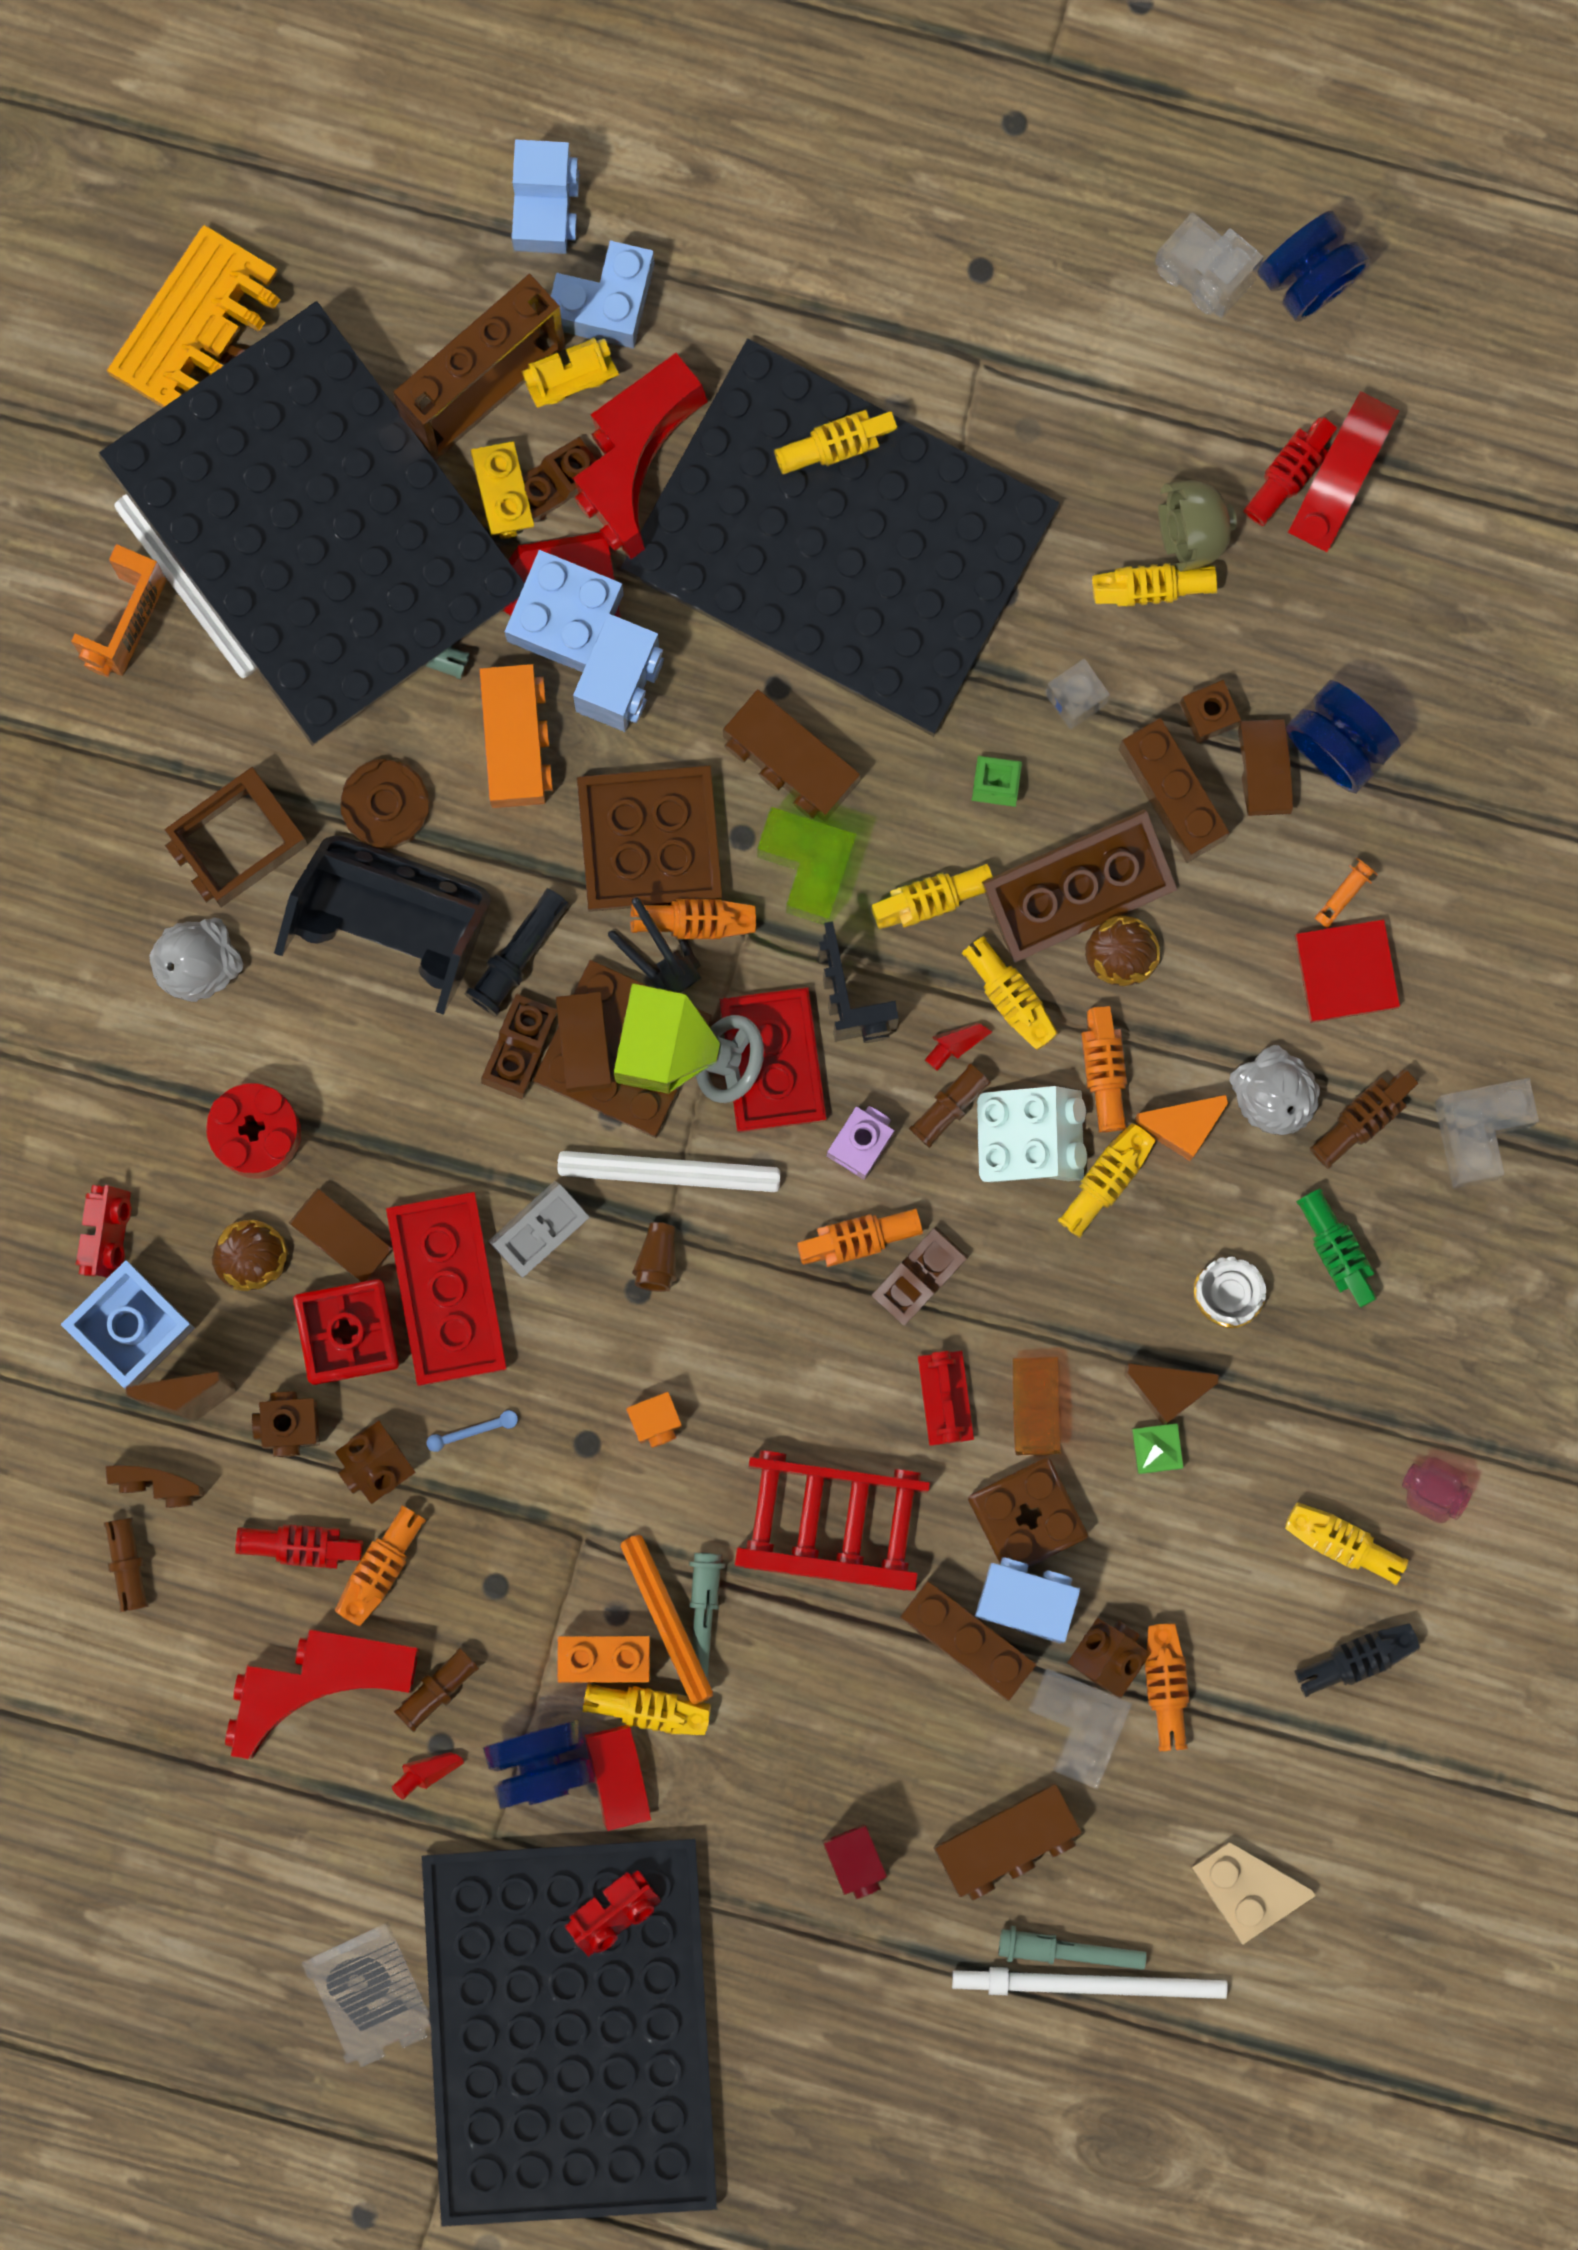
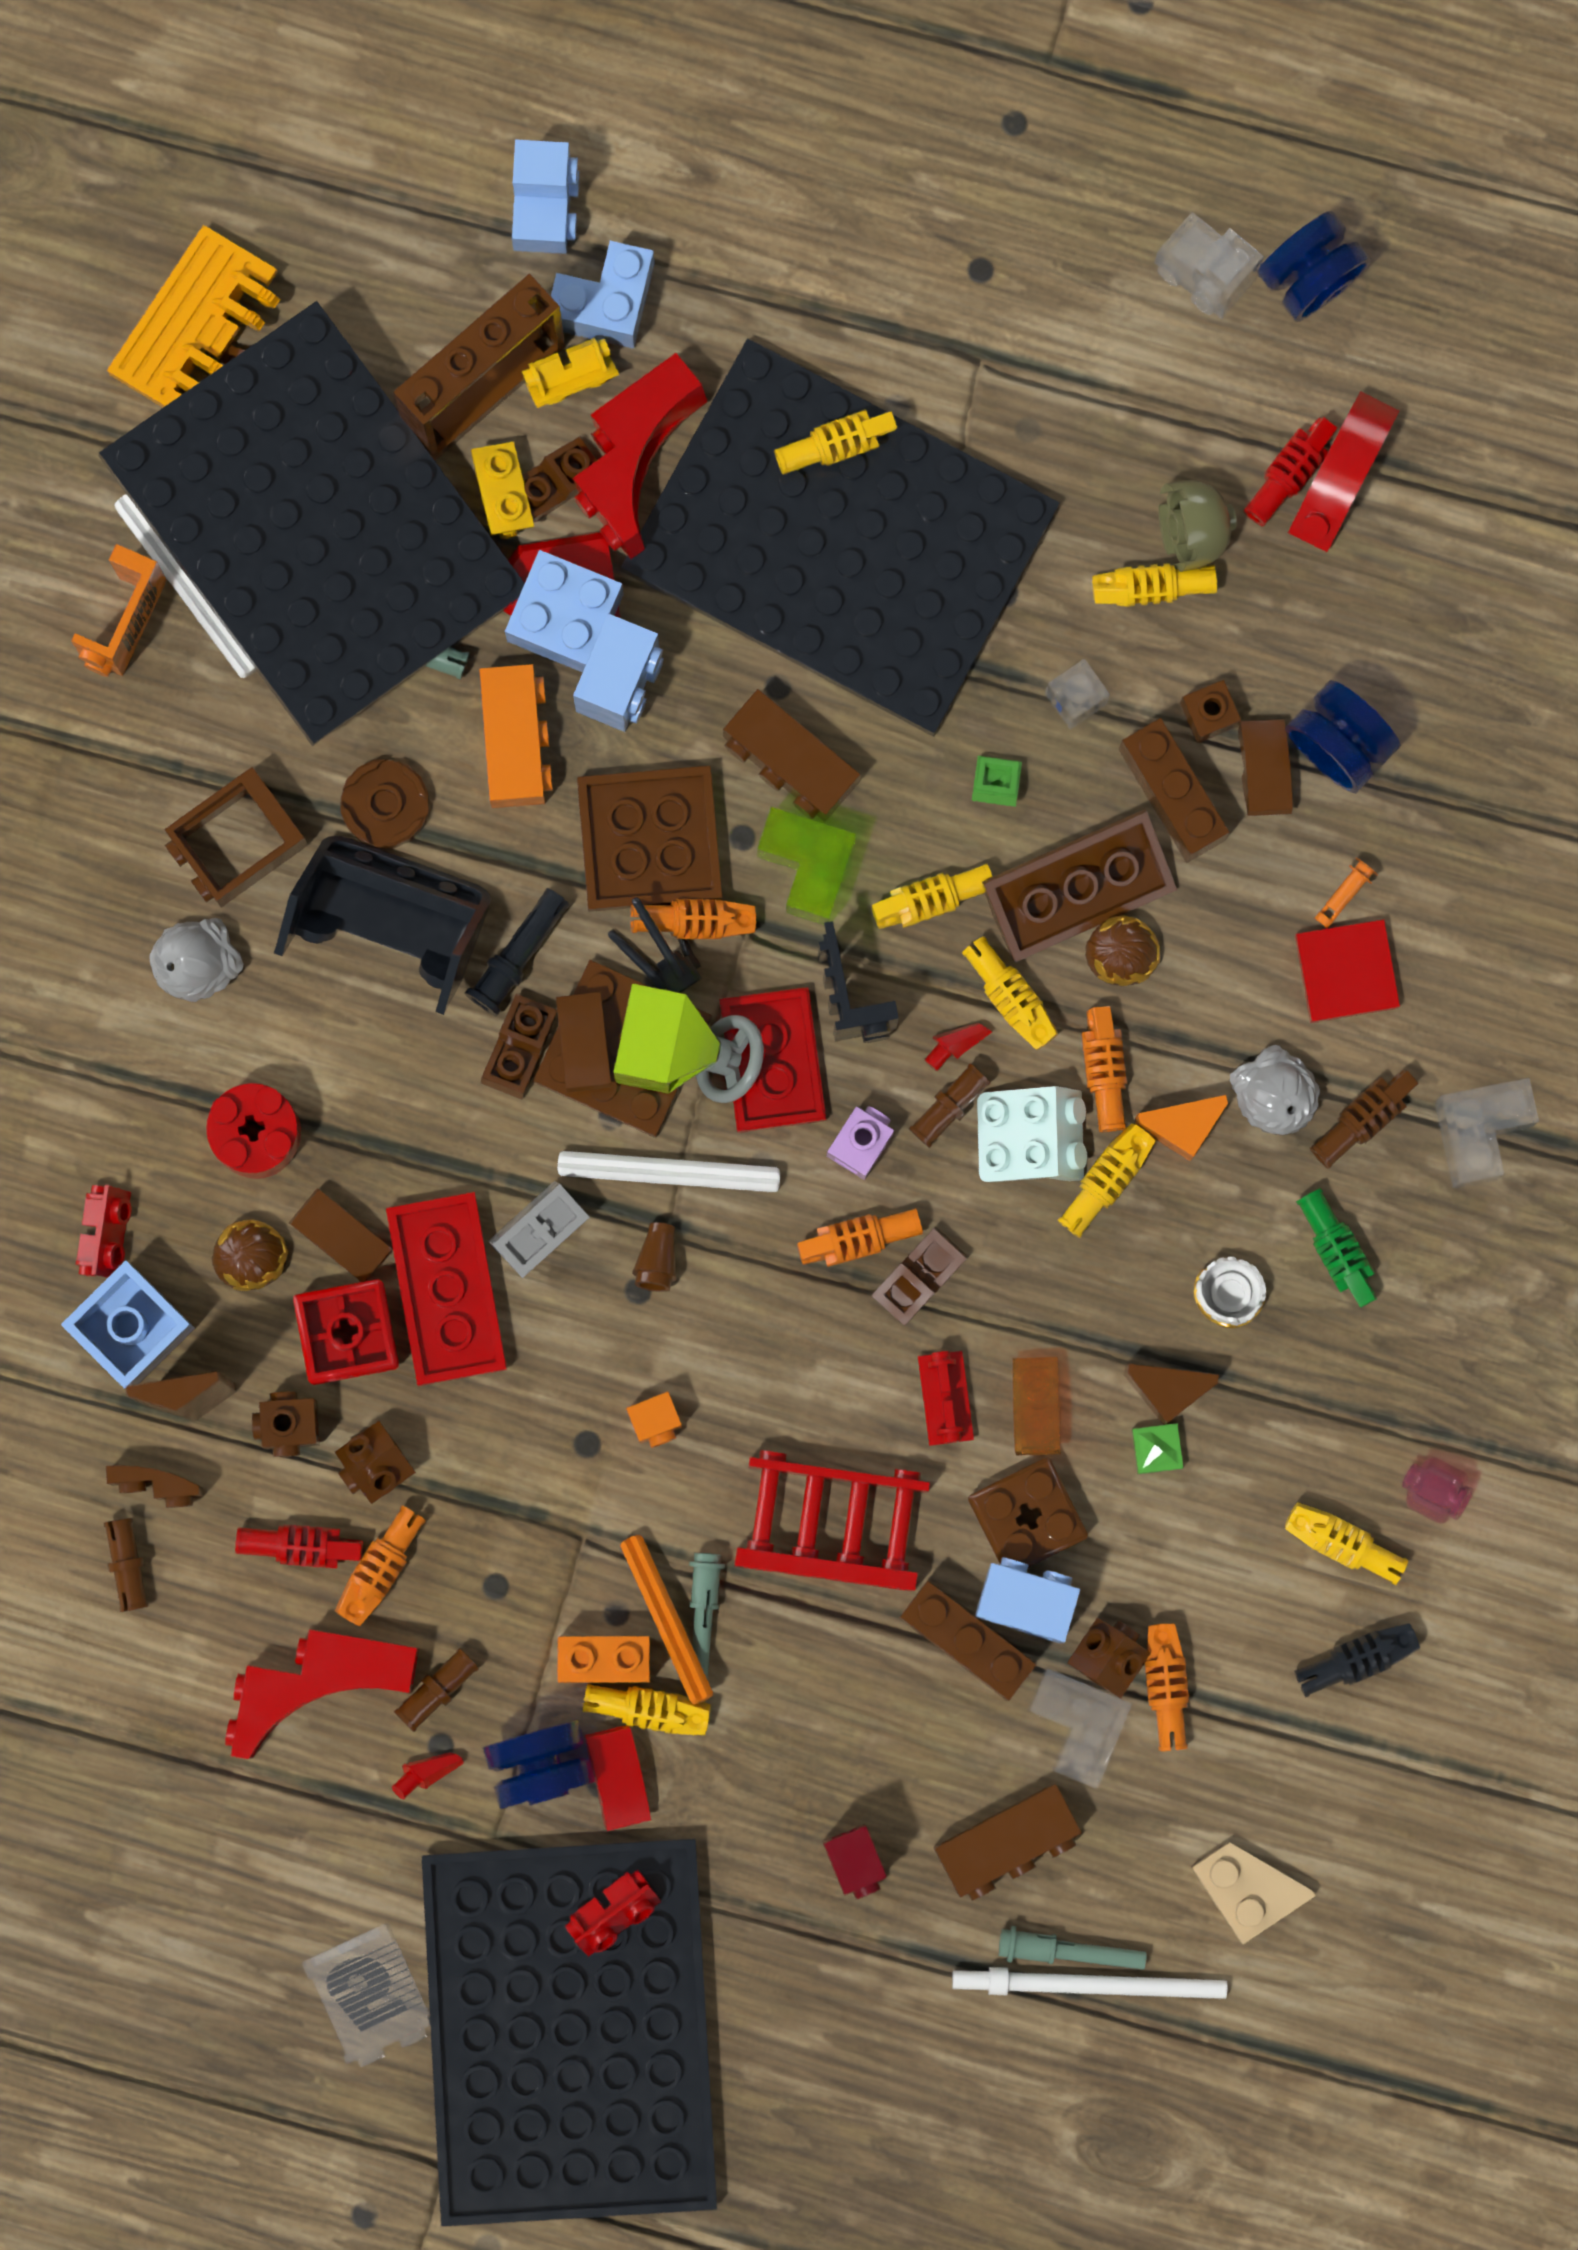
(507, 1419): medium blue hinge -> none

